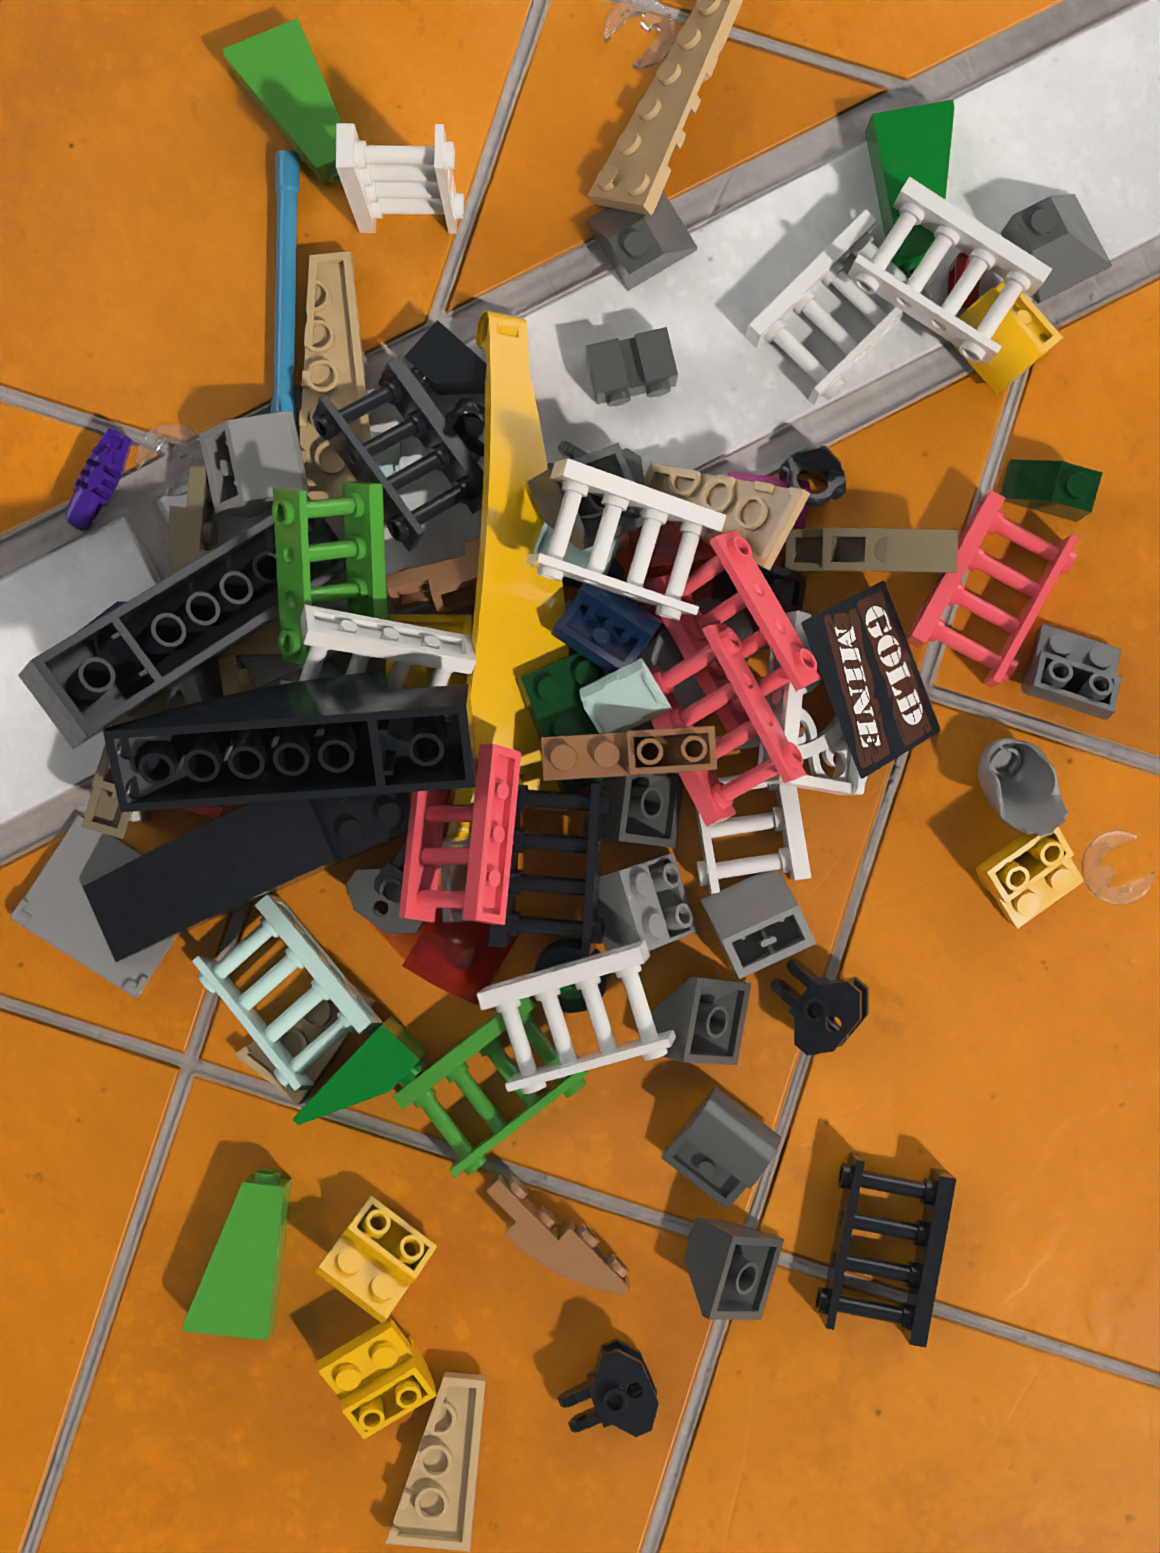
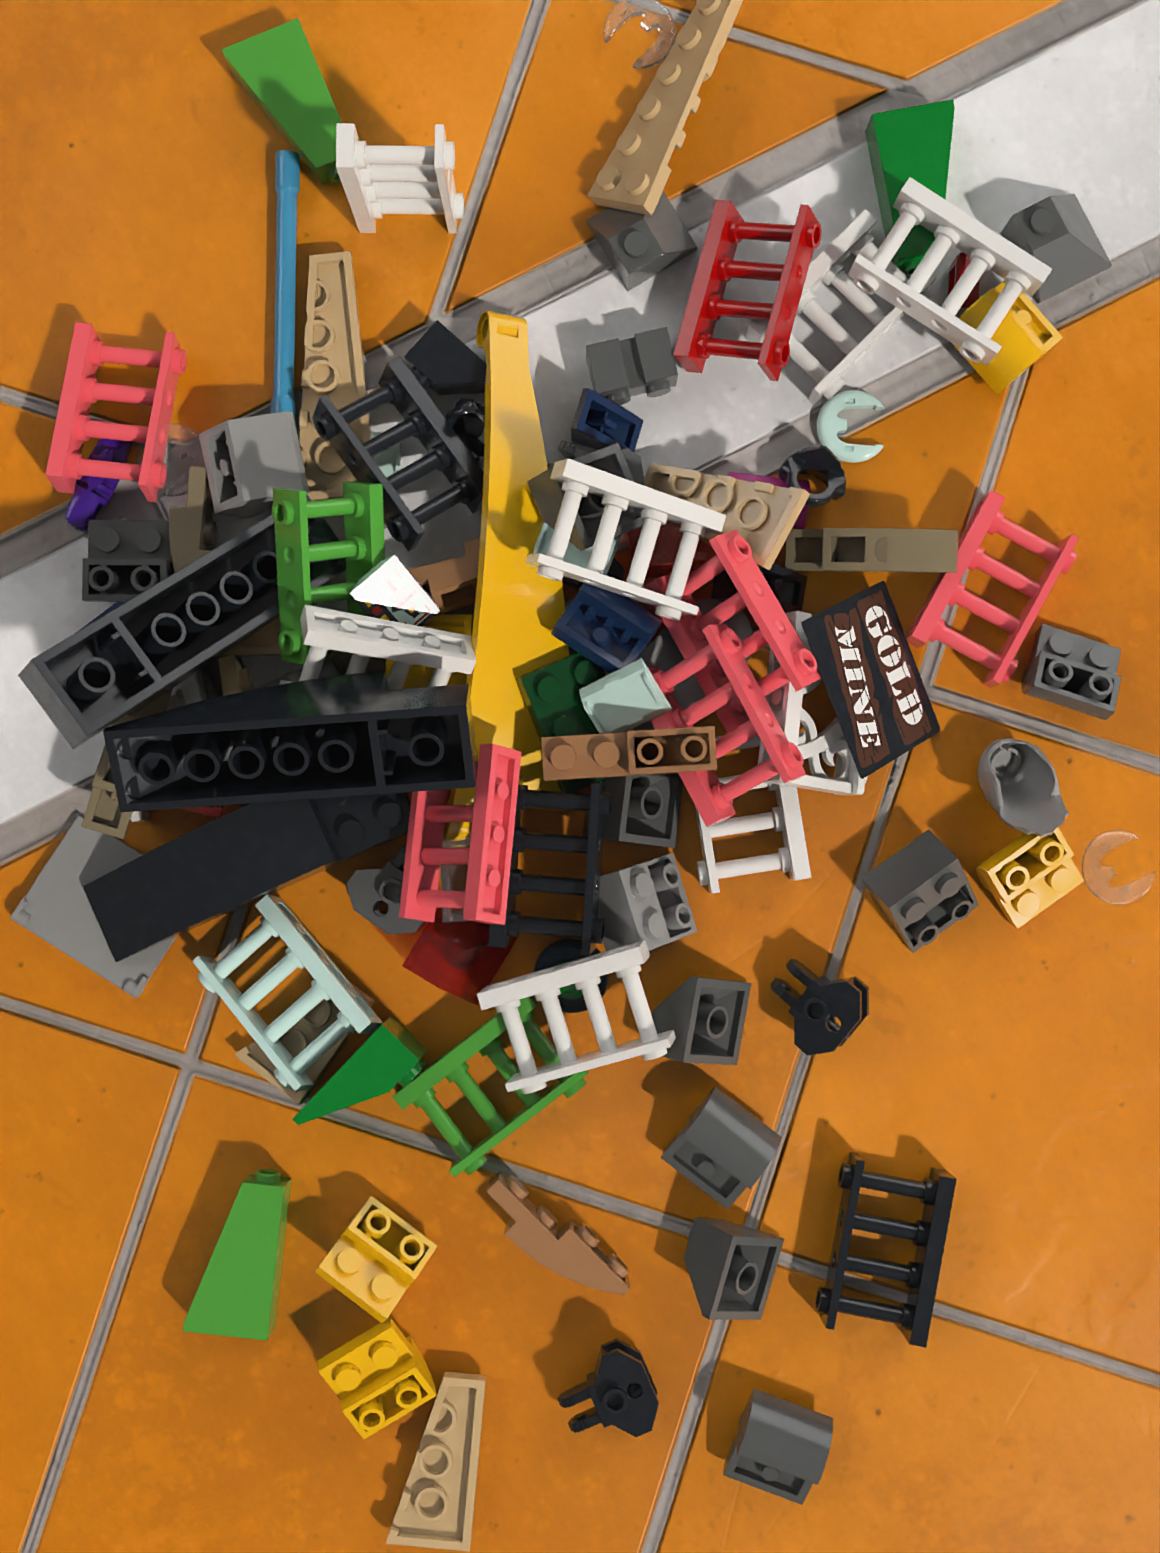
(82, 389): none -> coral fence
(125, 559): none -> dark grey brick
(394, 594): none -> piece
(604, 423): none -> dark blue slope
(718, 267): none -> red fence
(757, 922): light grey slope -> none
(779, 1447): none -> dark grey brick
(830, 425): none -> light aqua head
(921, 890): none -> dark grey slope
(1051, 487): dark green slope -> none

